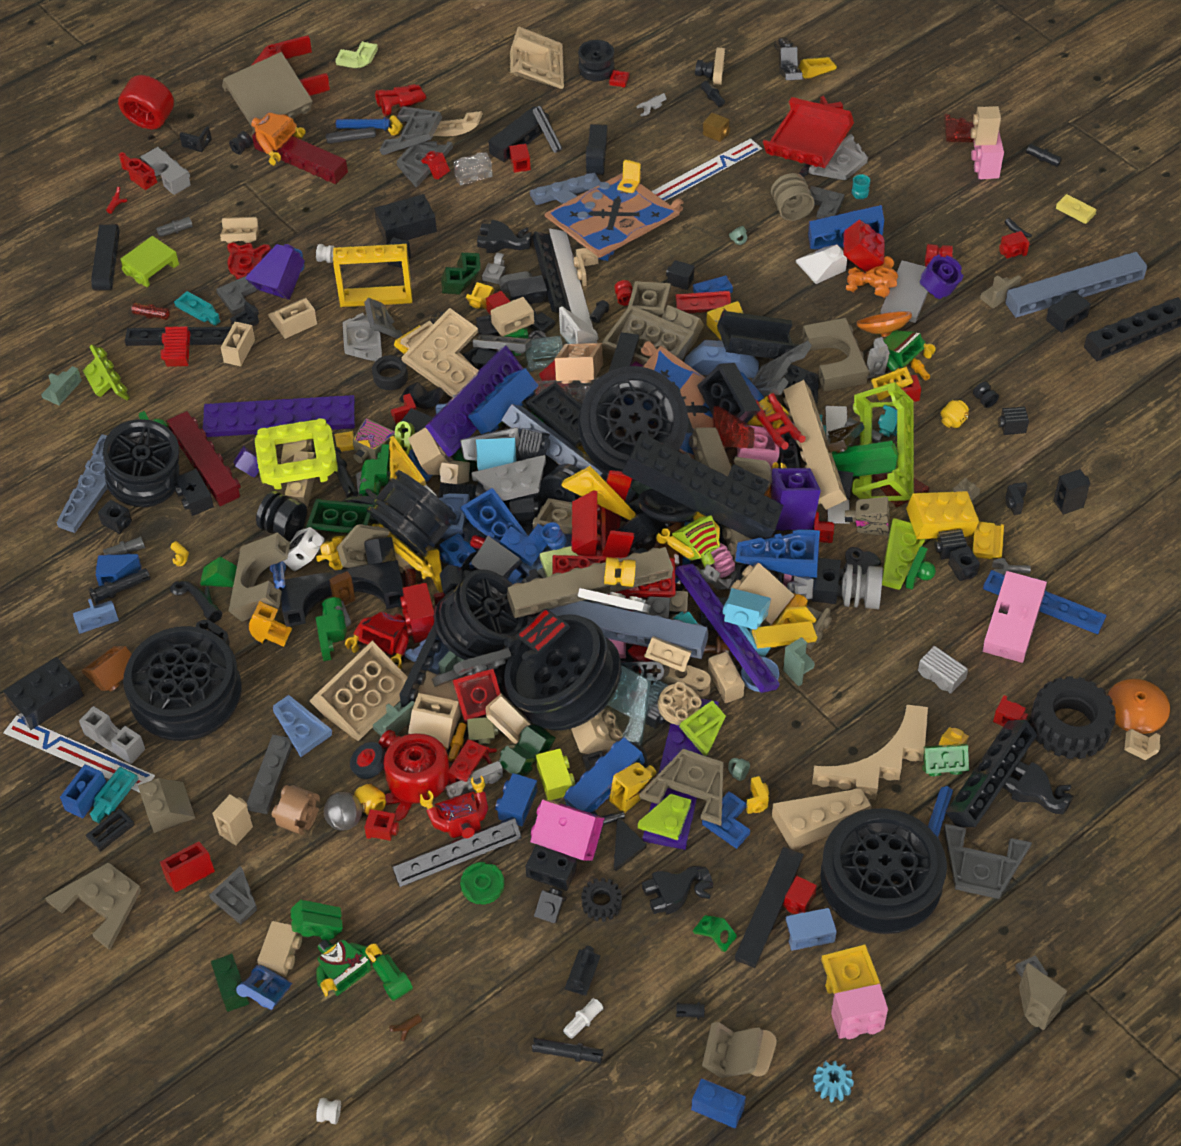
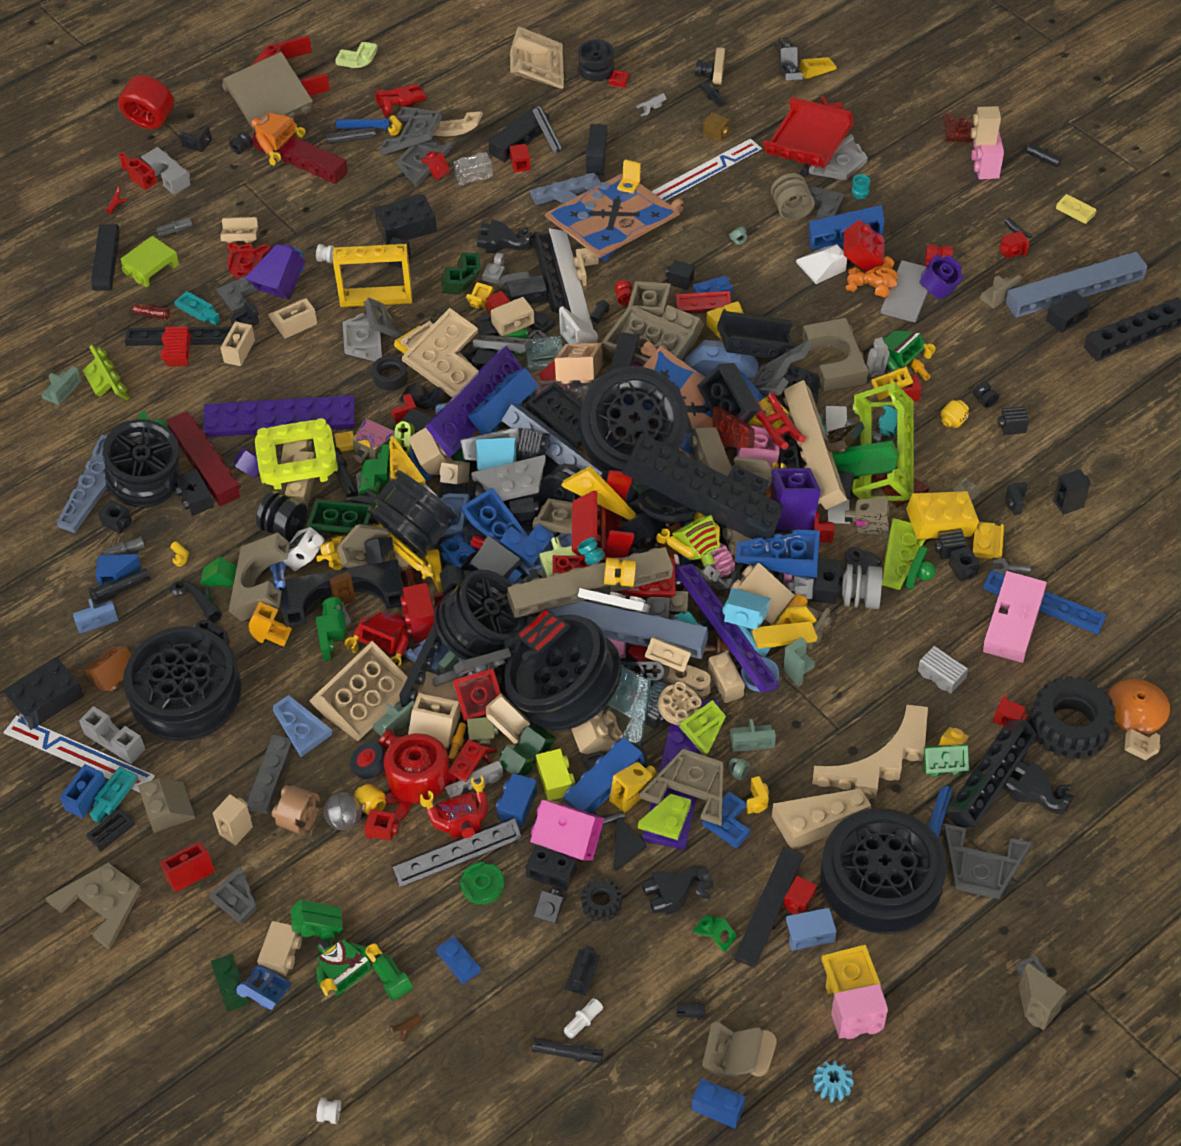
(458, 960): none -> blue plate
(553, 536): blue wheel -> none
(591, 551): none -> teal wheel
(752, 737): none -> sand green panel
(884, 323): orange dish -> none

